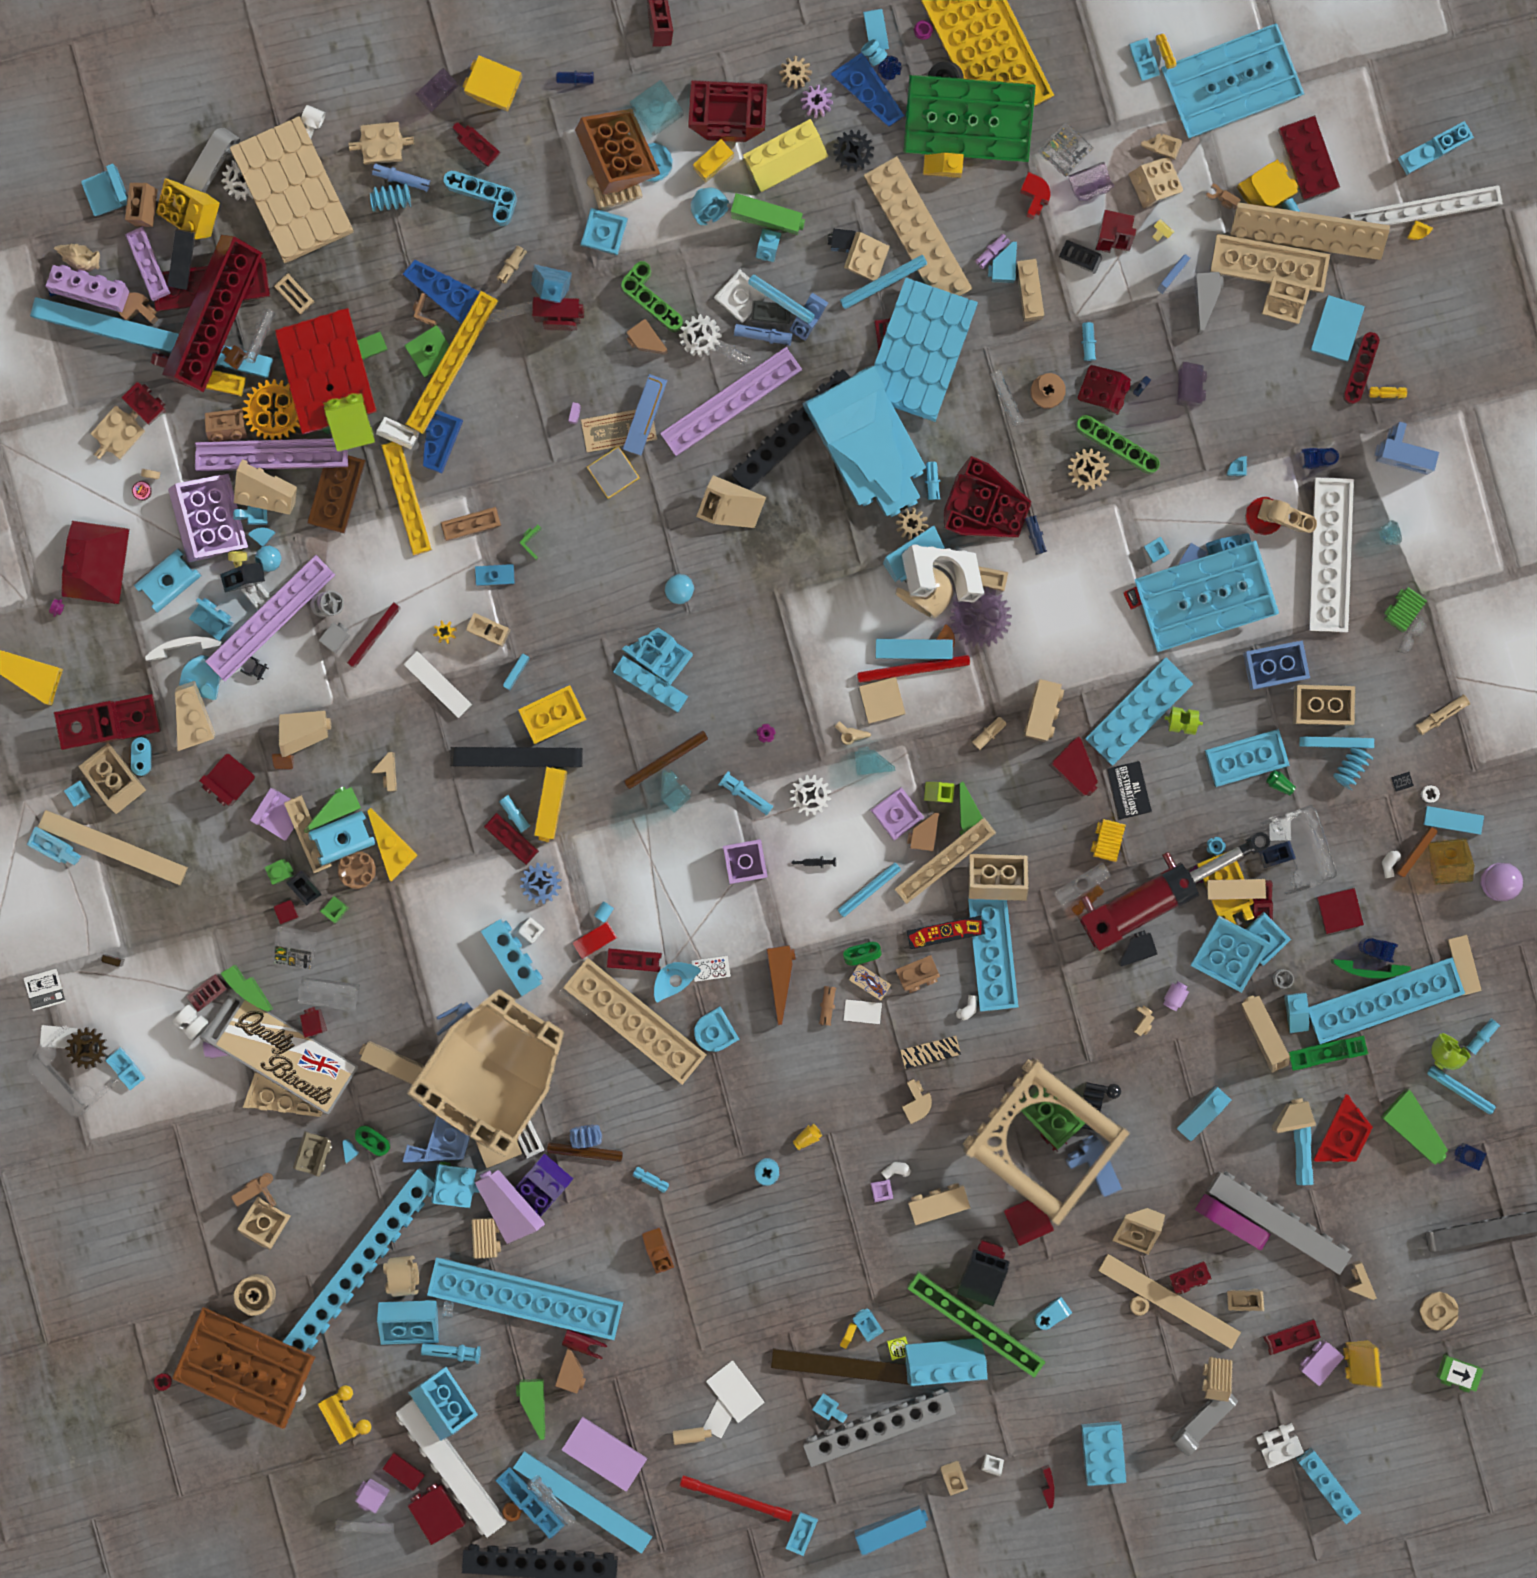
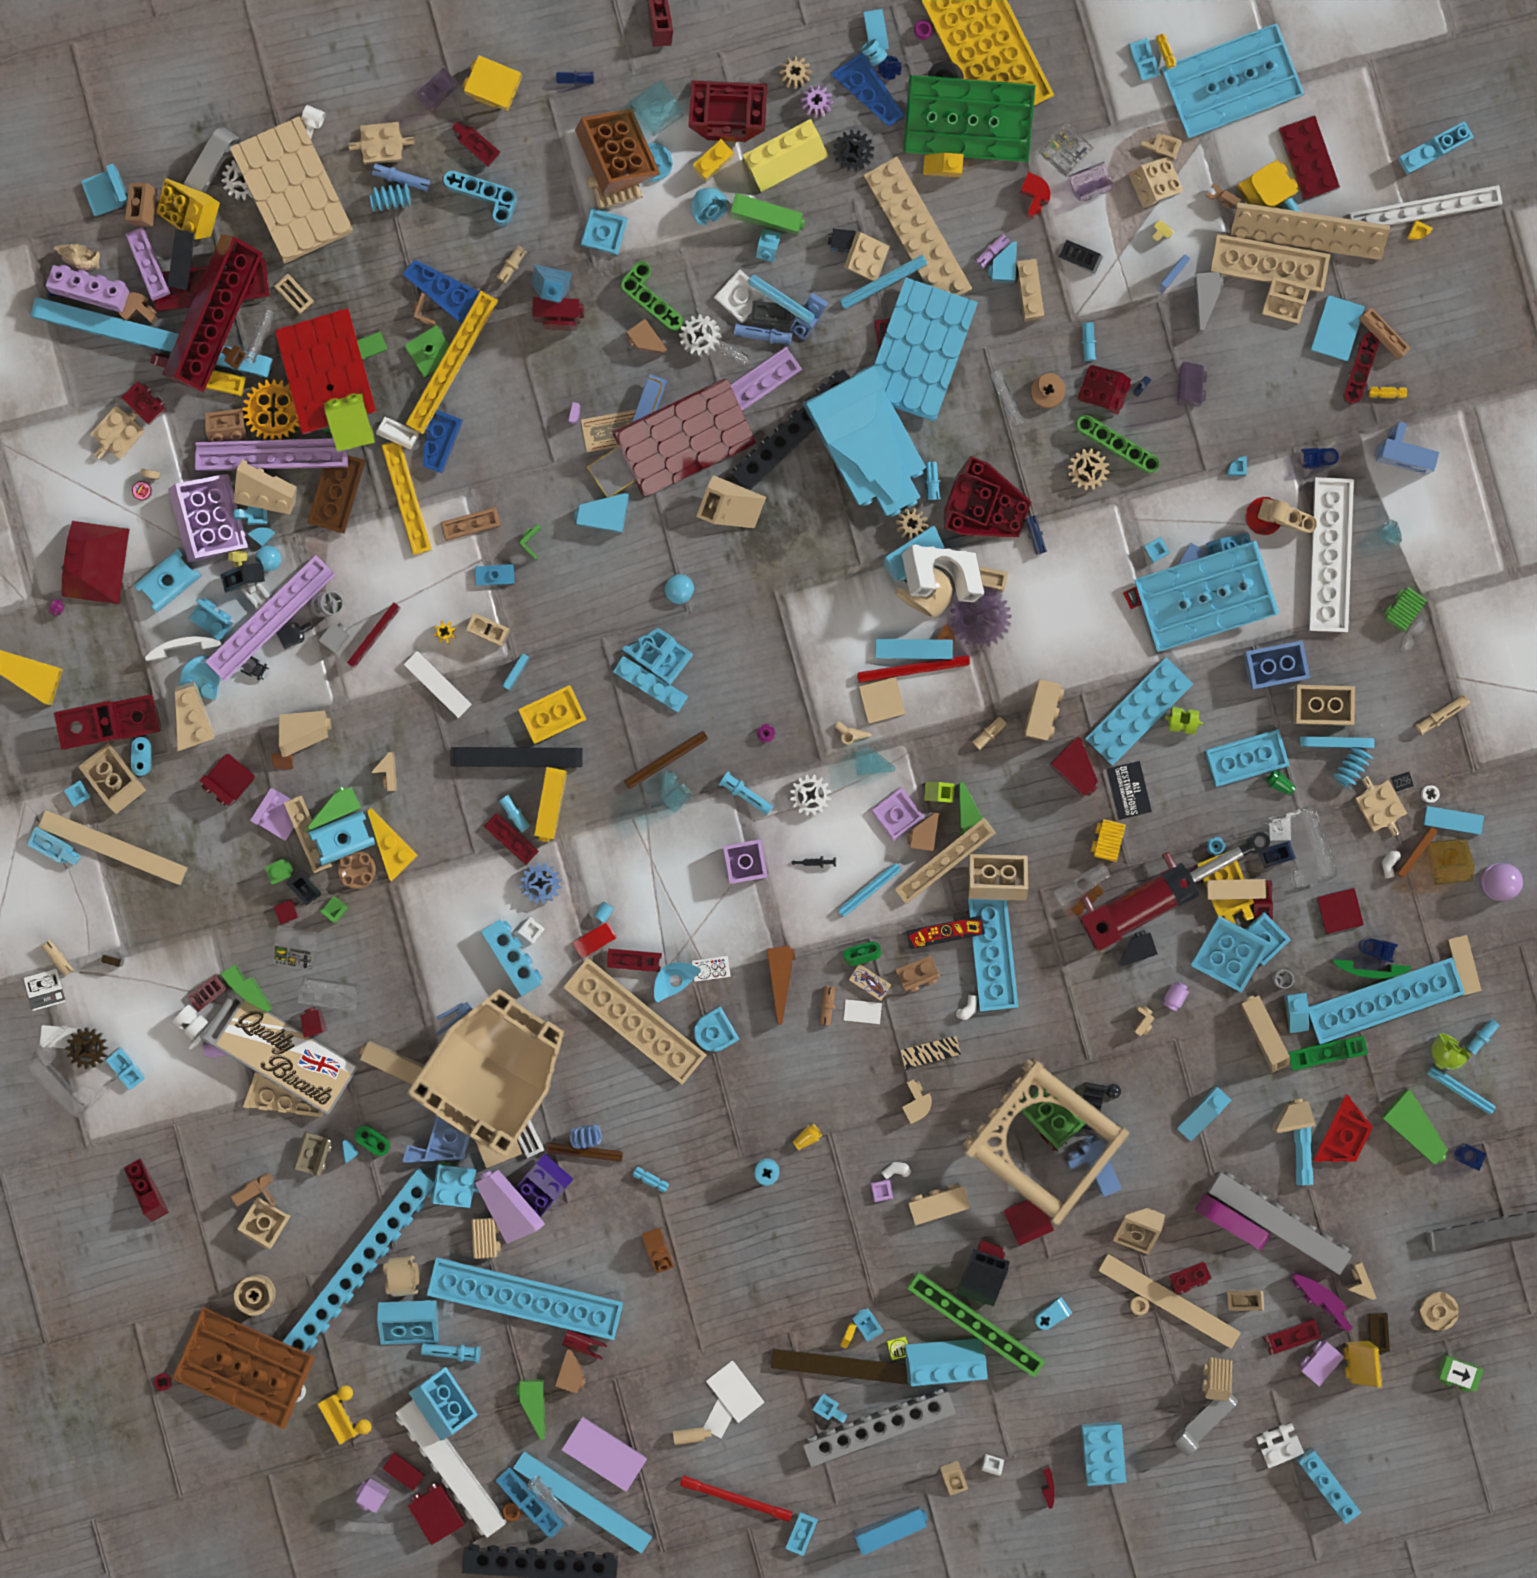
(57, 958): none -> tan pin
(146, 1191): none -> dark red slope
(293, 634): none -> black piece
(604, 513): none -> medium azure slope
(684, 437): none -> piece
(1115, 232): dark red plate -> none
(1318, 1294): none -> magenta slope
(1379, 1331): none -> dark brown tile
(1380, 806): none -> tan plate
(1384, 333): none -> medium nougat tile

